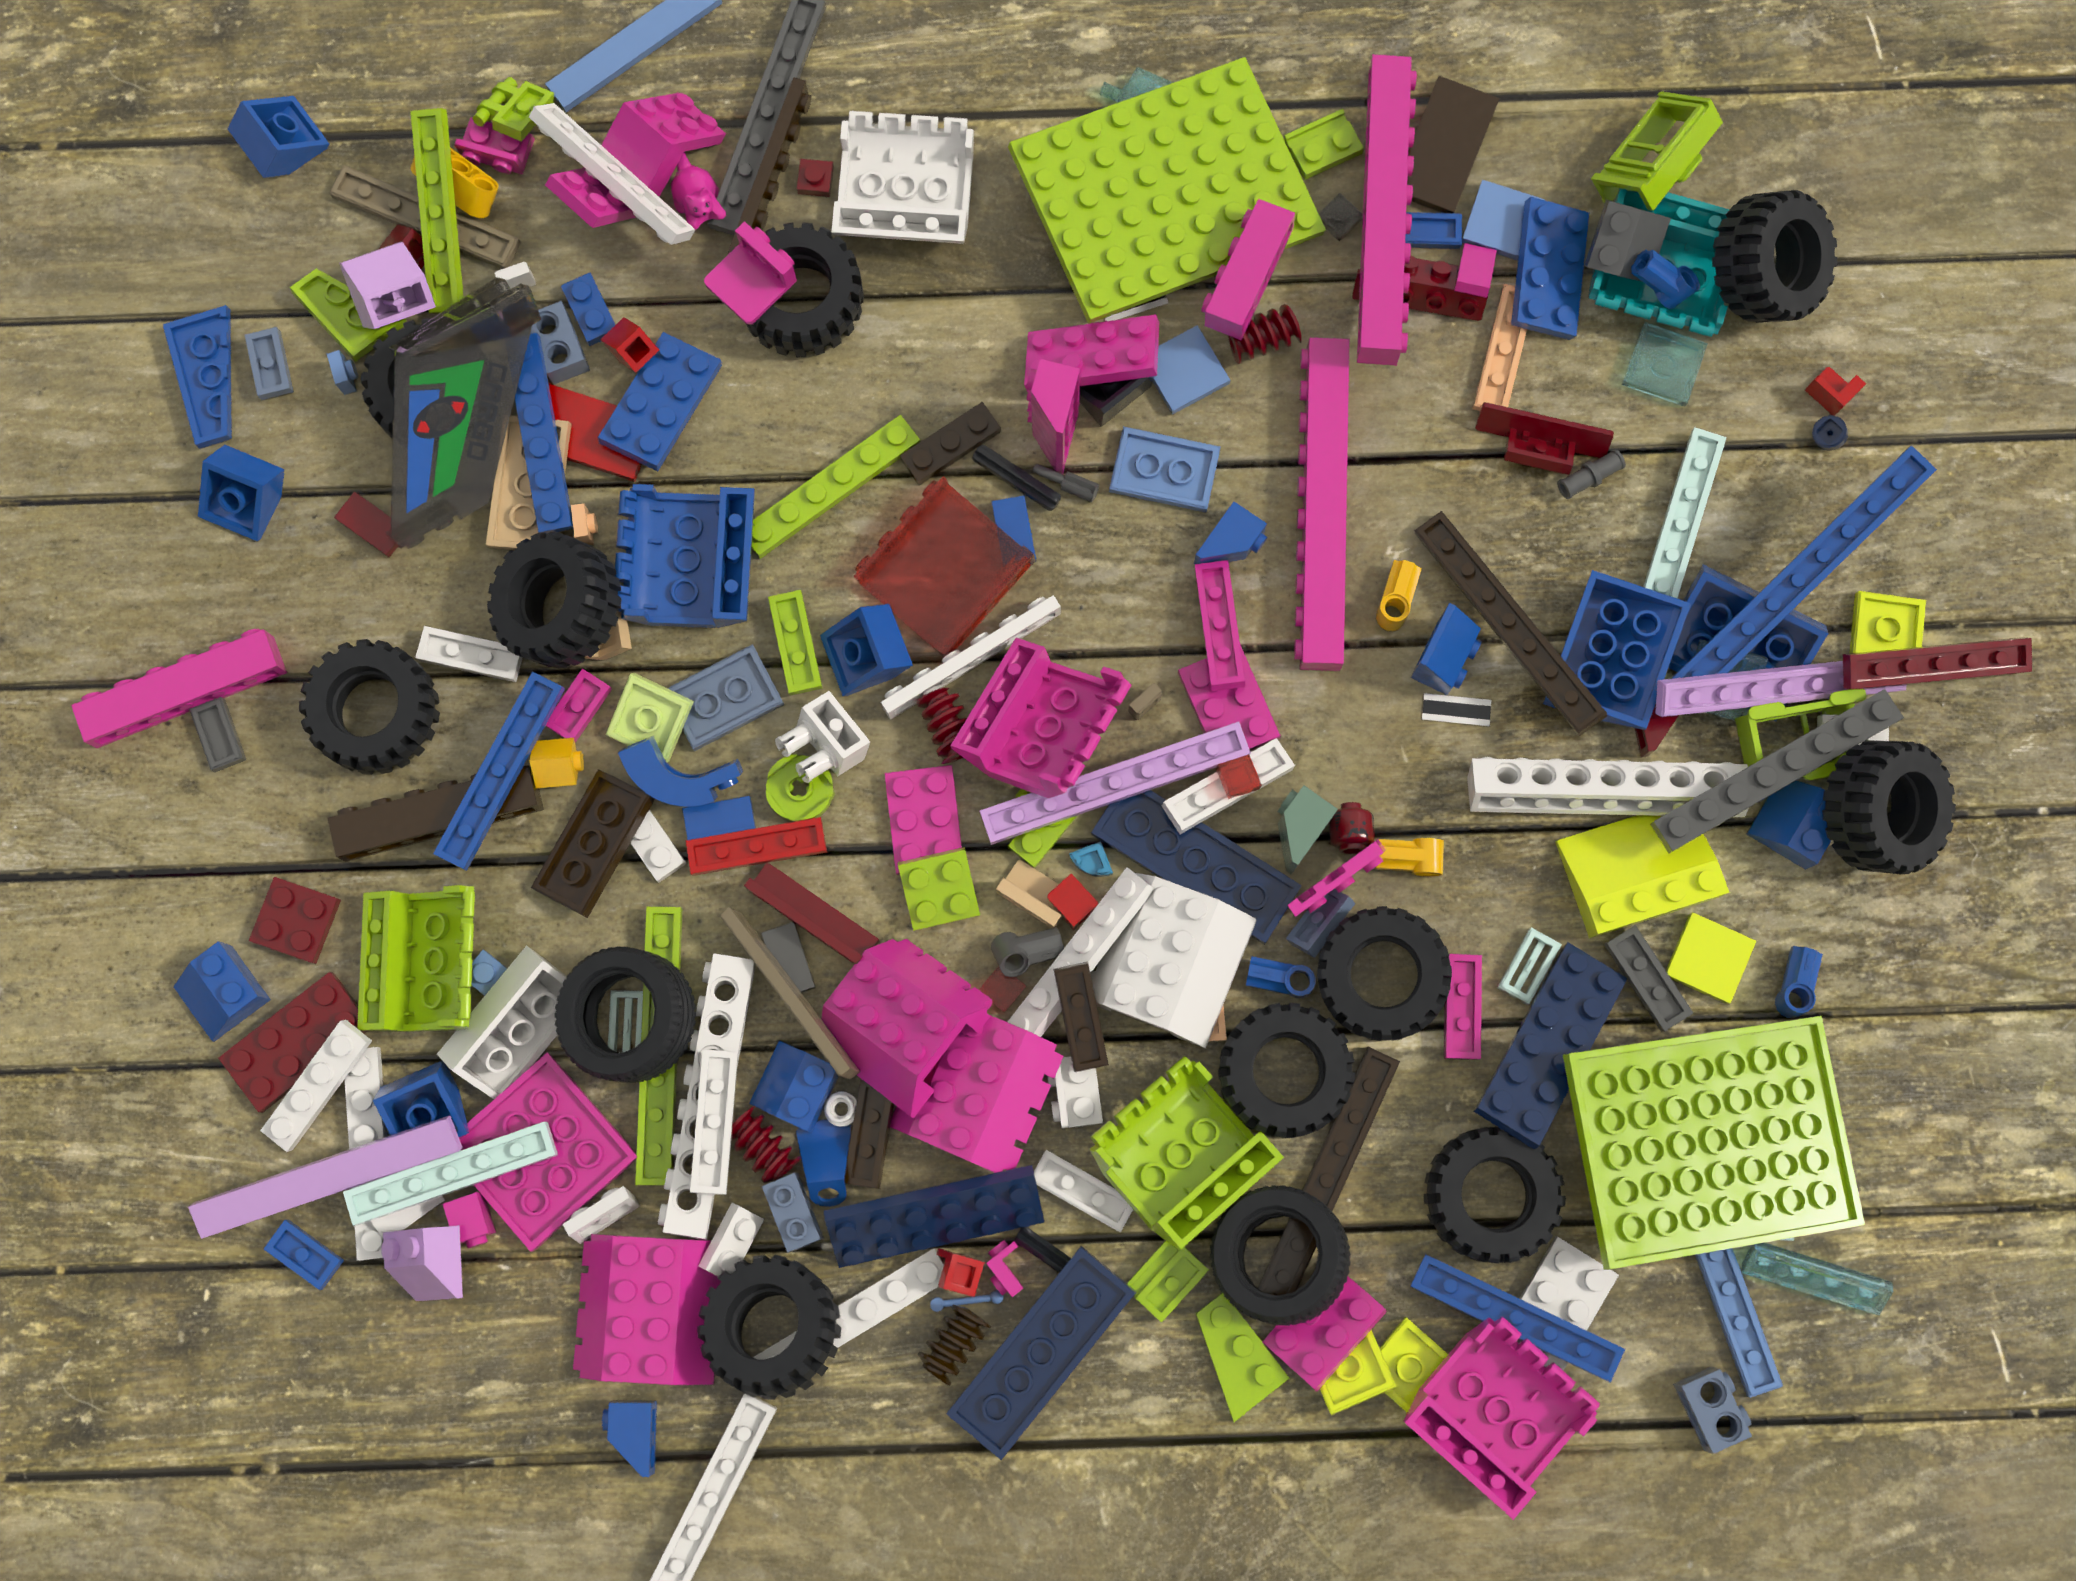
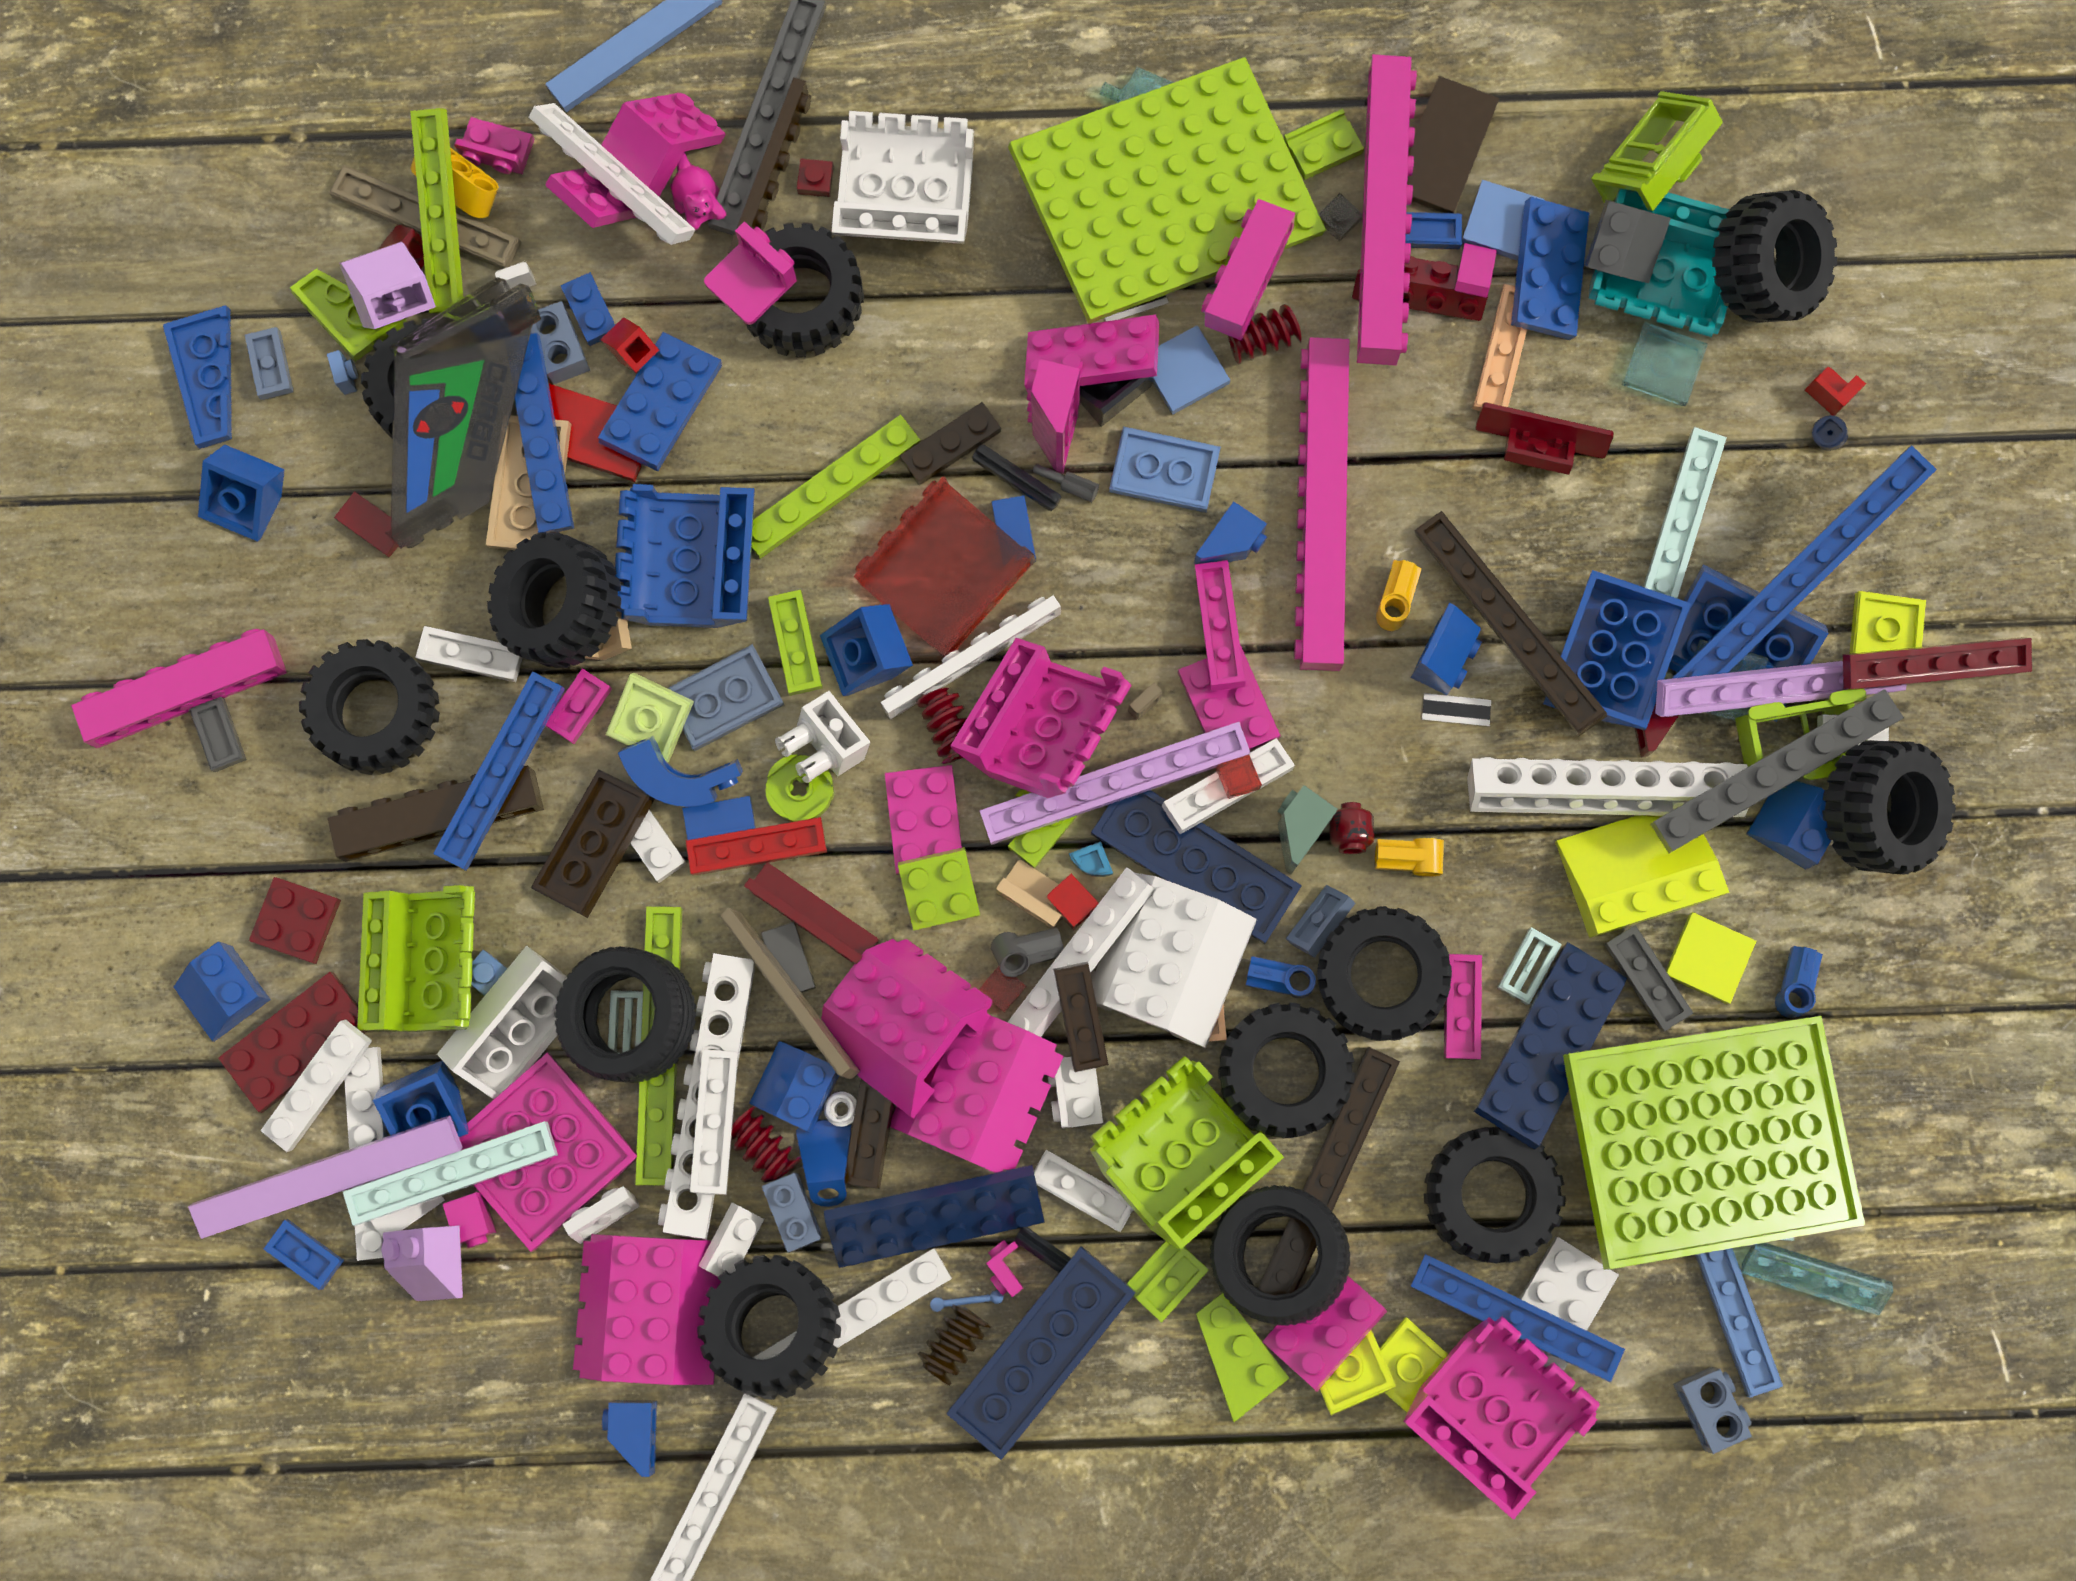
(276, 134): blue slope -> none
(514, 116): lime plate -> none
(555, 763): yellow brick -> none
(583, 523): light nougat plate -> none
(960, 1272): red panel -> none
(1338, 879): dark pink wing -> none
(1591, 474): dark grey pin -> none
(1670, 283): blue piece -> none

